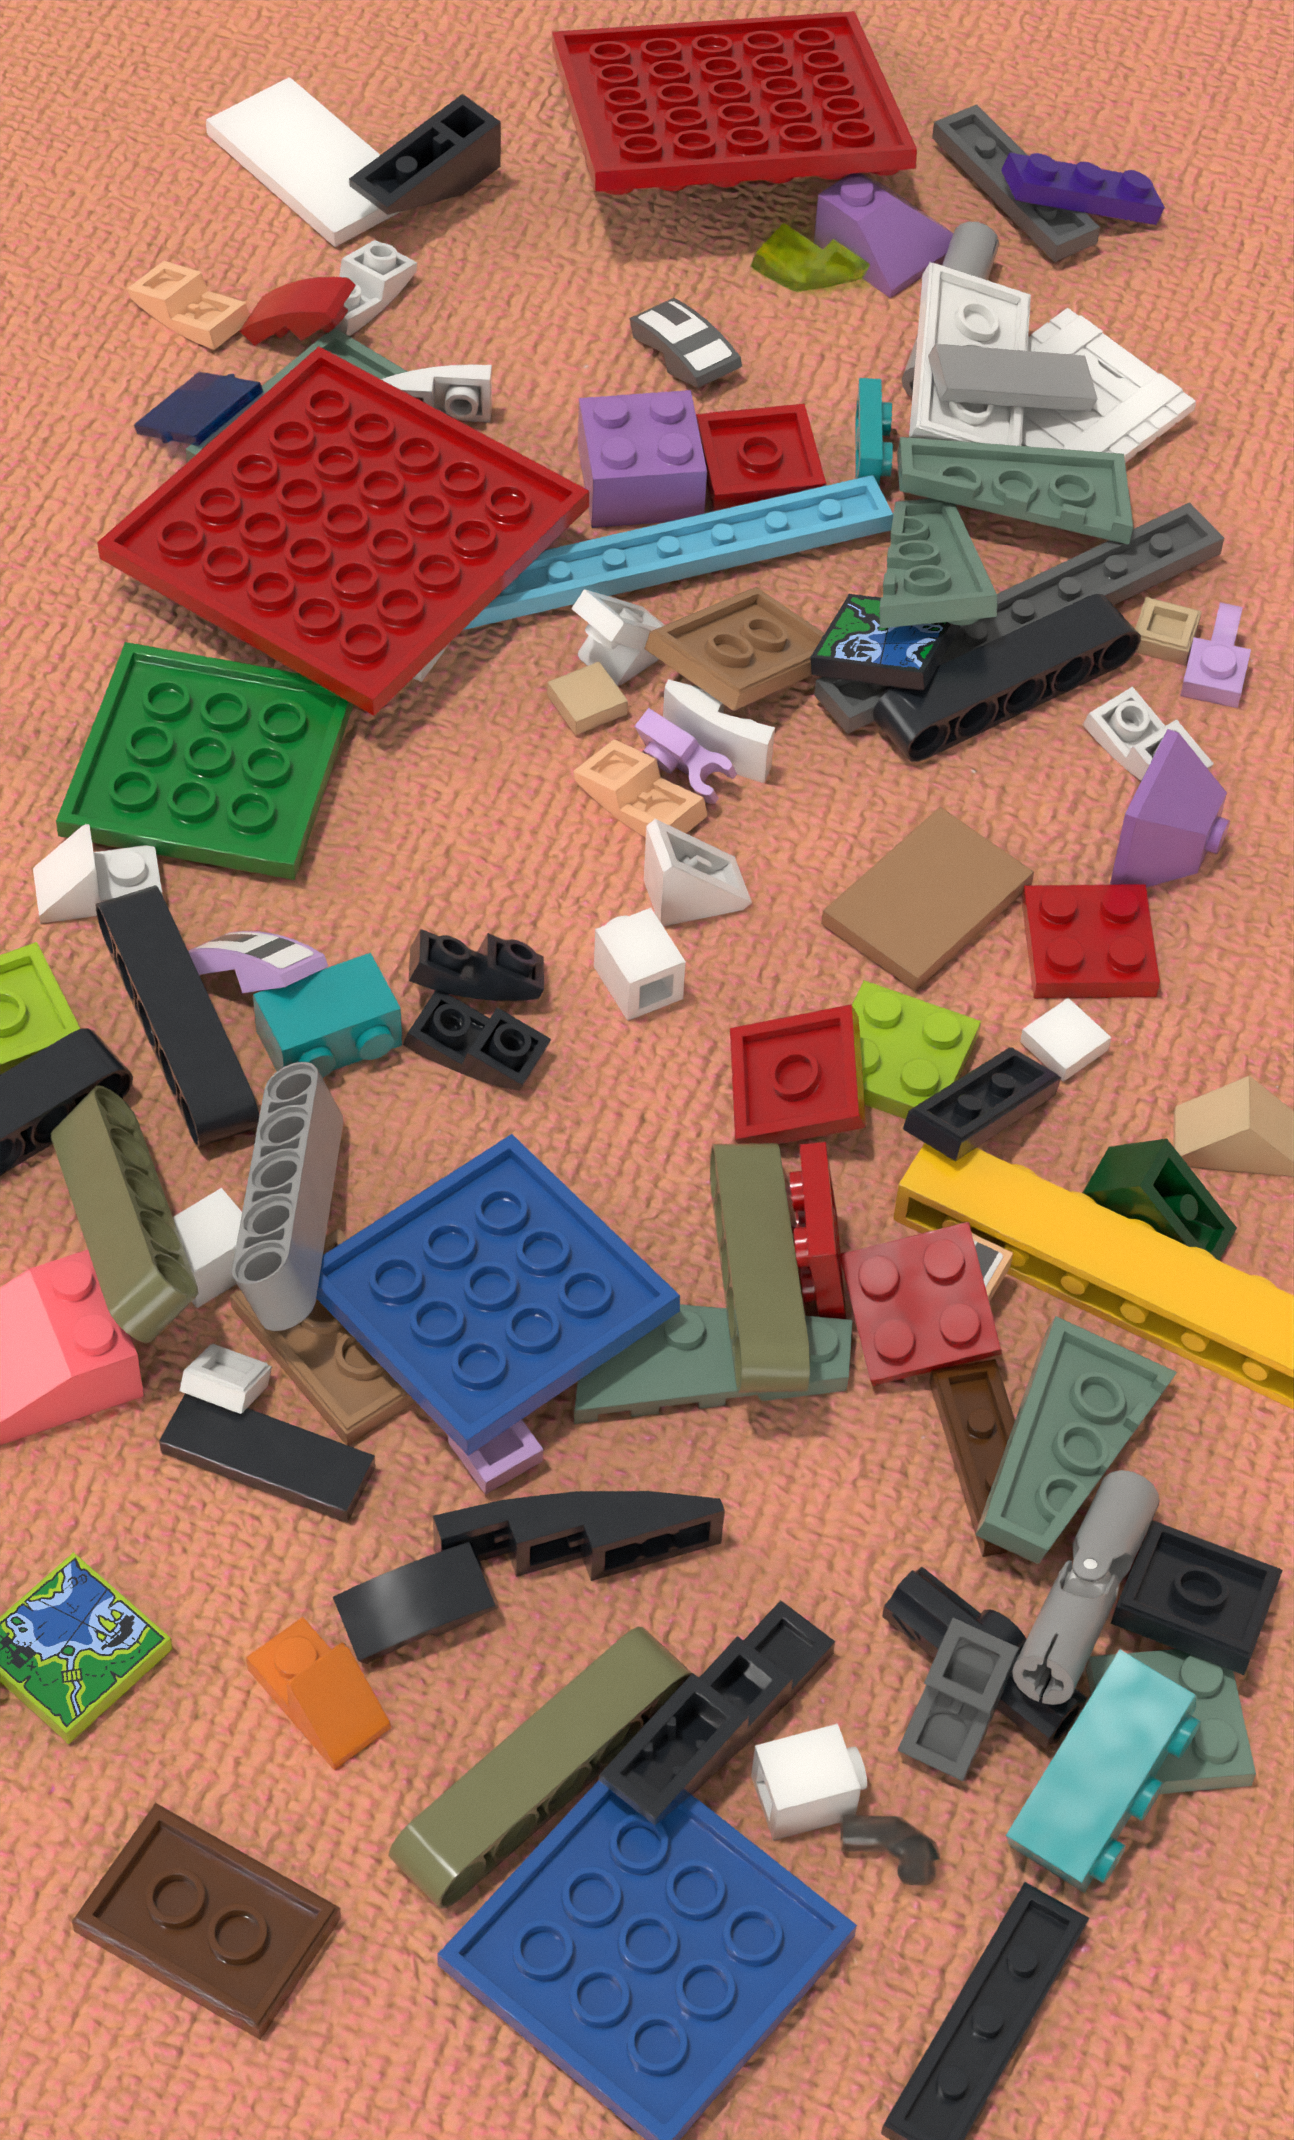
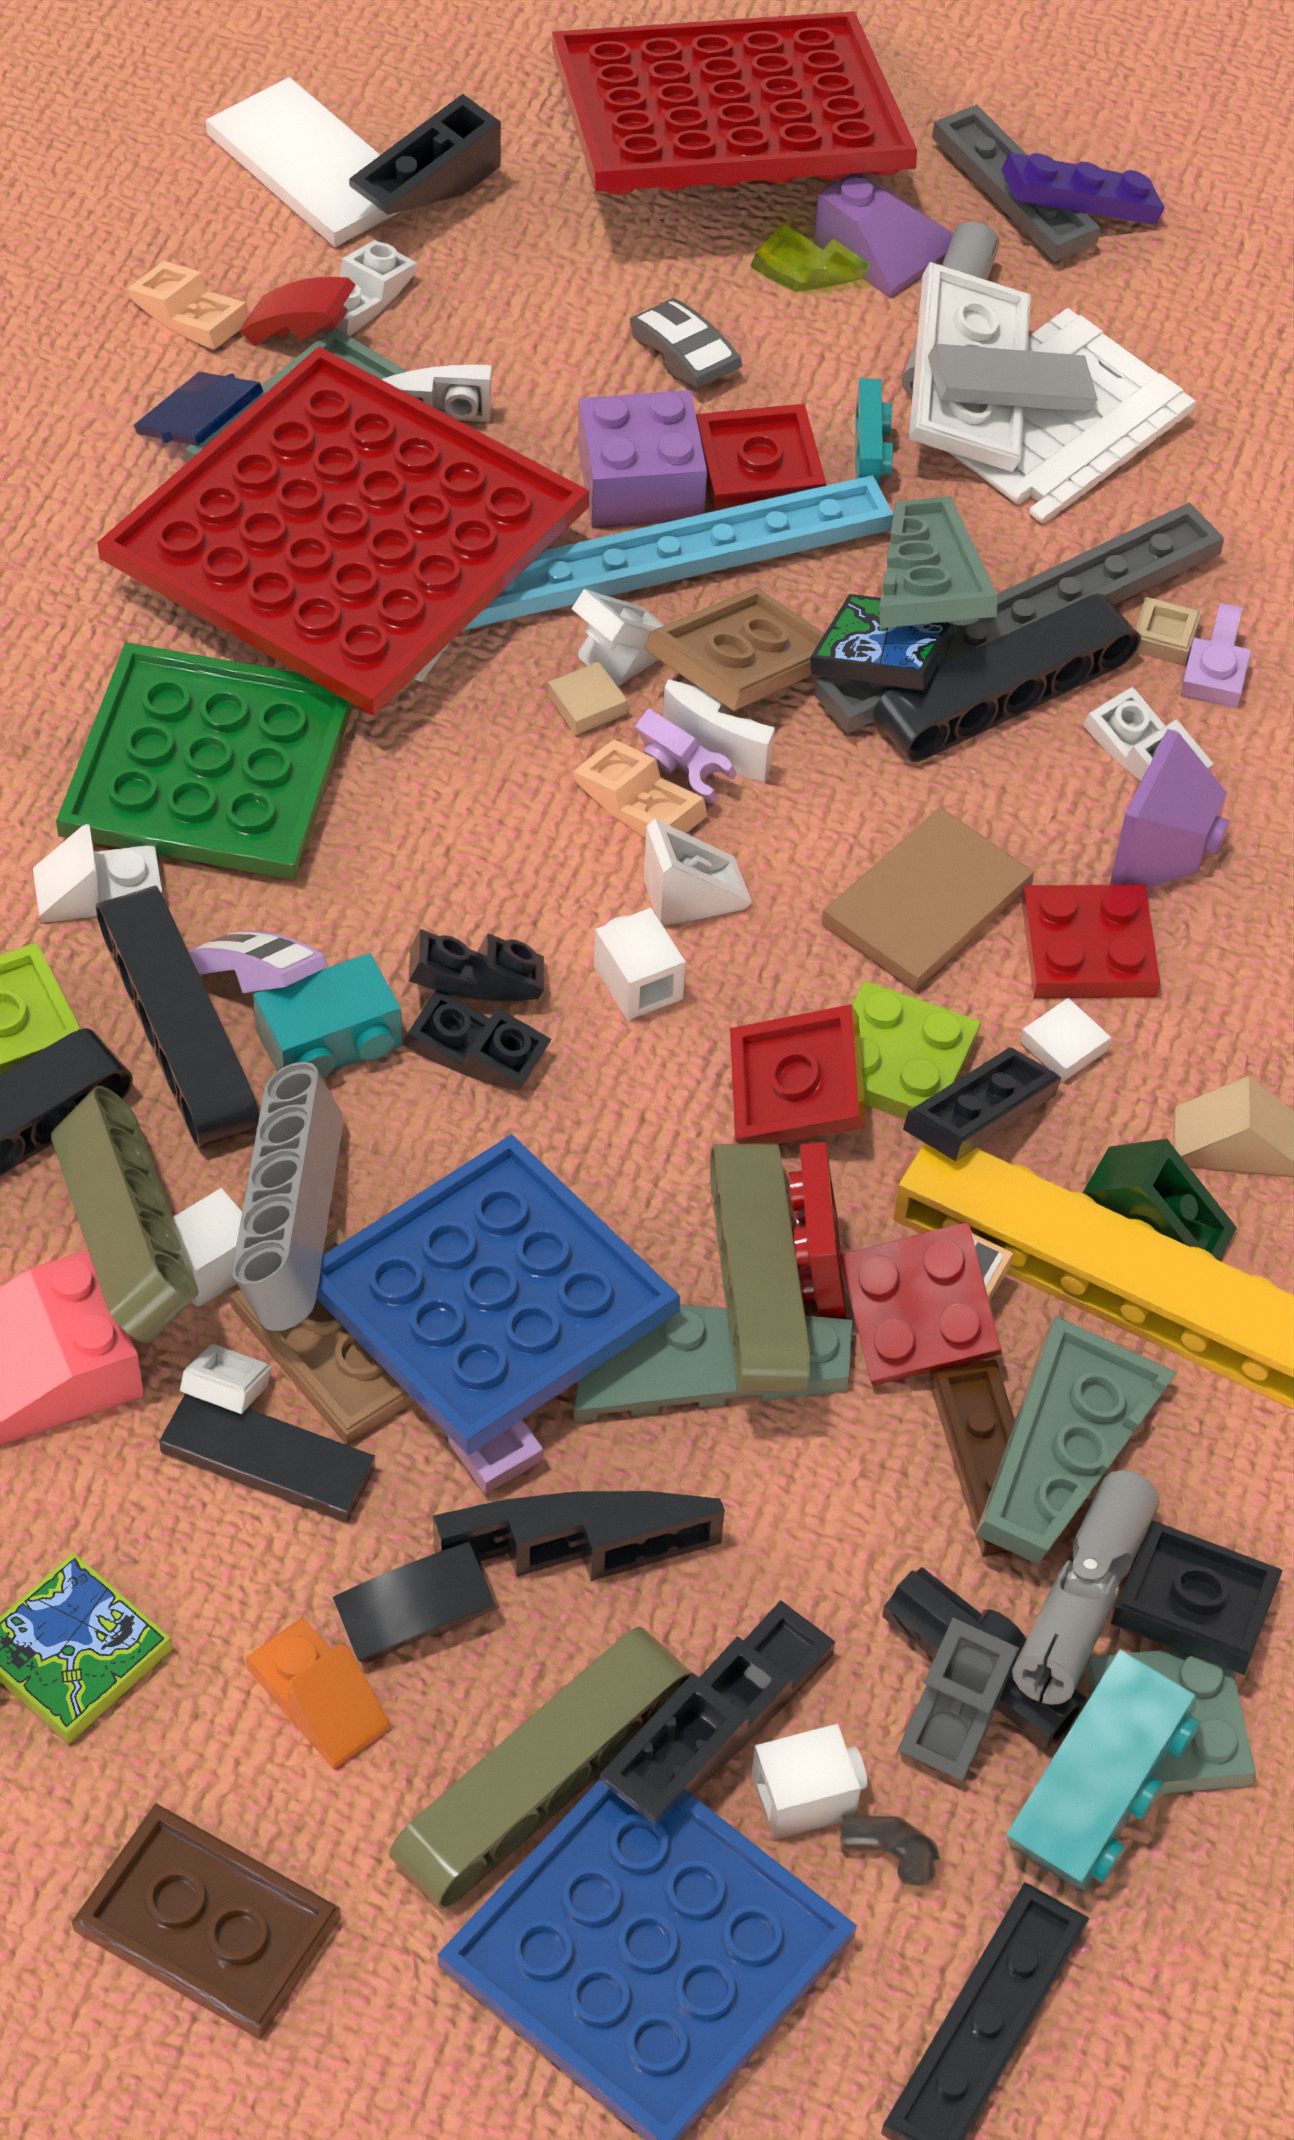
(1034, 484): sand green wing -> none

